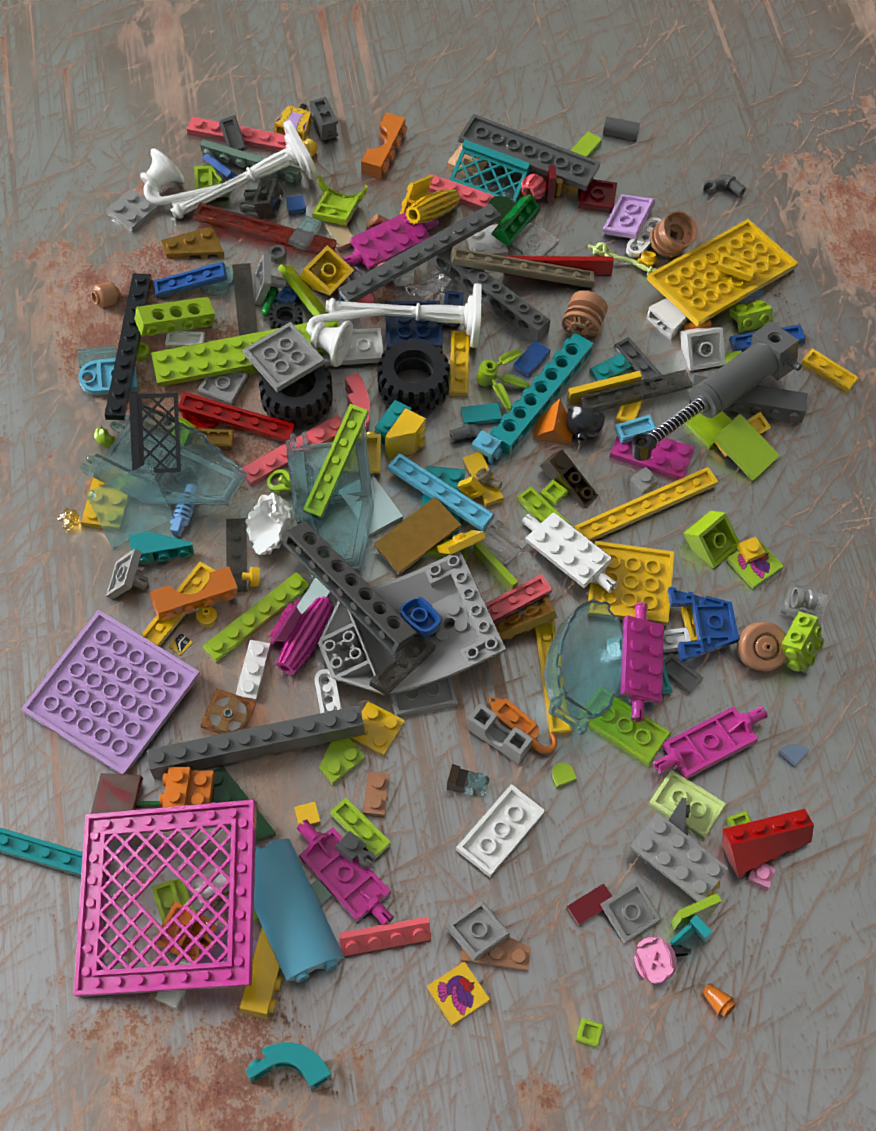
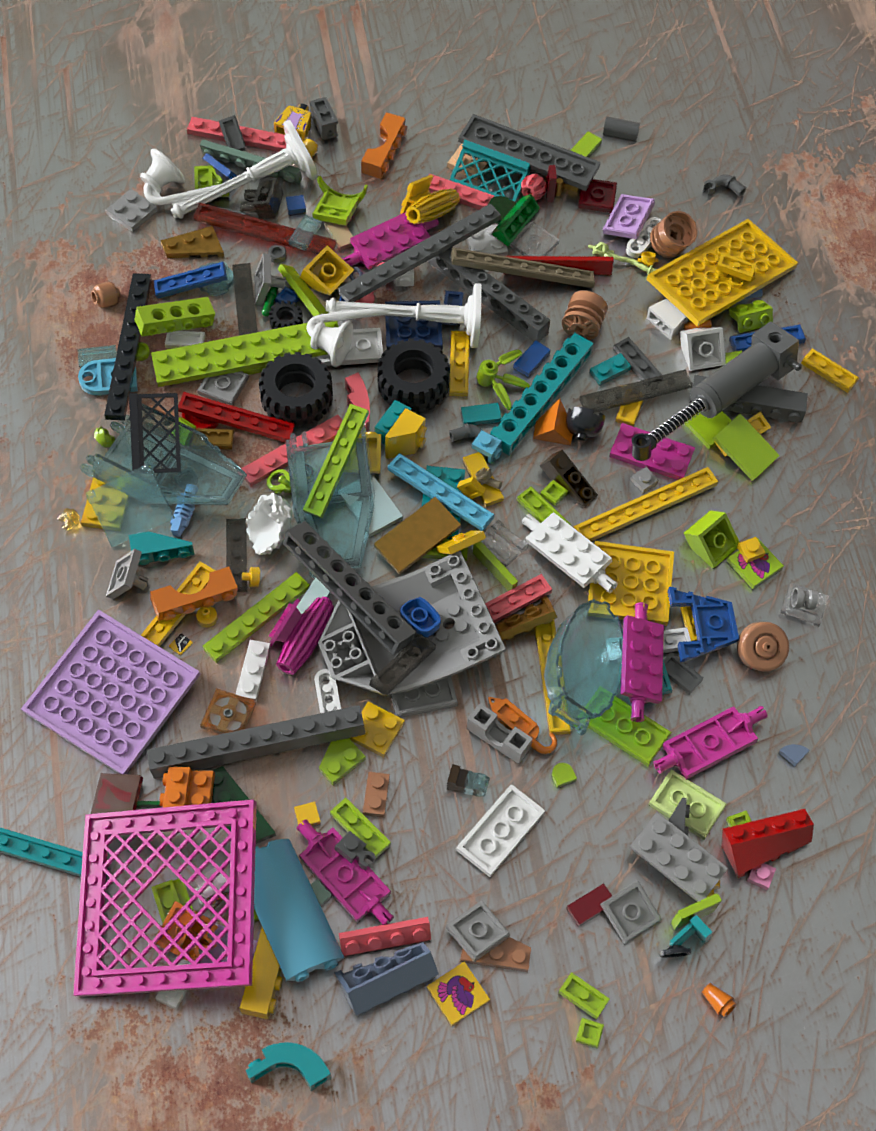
(283, 356): light grey plate -> none
(376, 220): nougat tile -> none
(386, 977): none -> sand blue wedge
(429, 286): clear plate -> none
(575, 392): yellow tile -> none
(584, 995): none -> lime plate
(632, 427): medium azure tile -> none
(655, 959): bright pink tile -> none
(802, 642): lime brick -> none

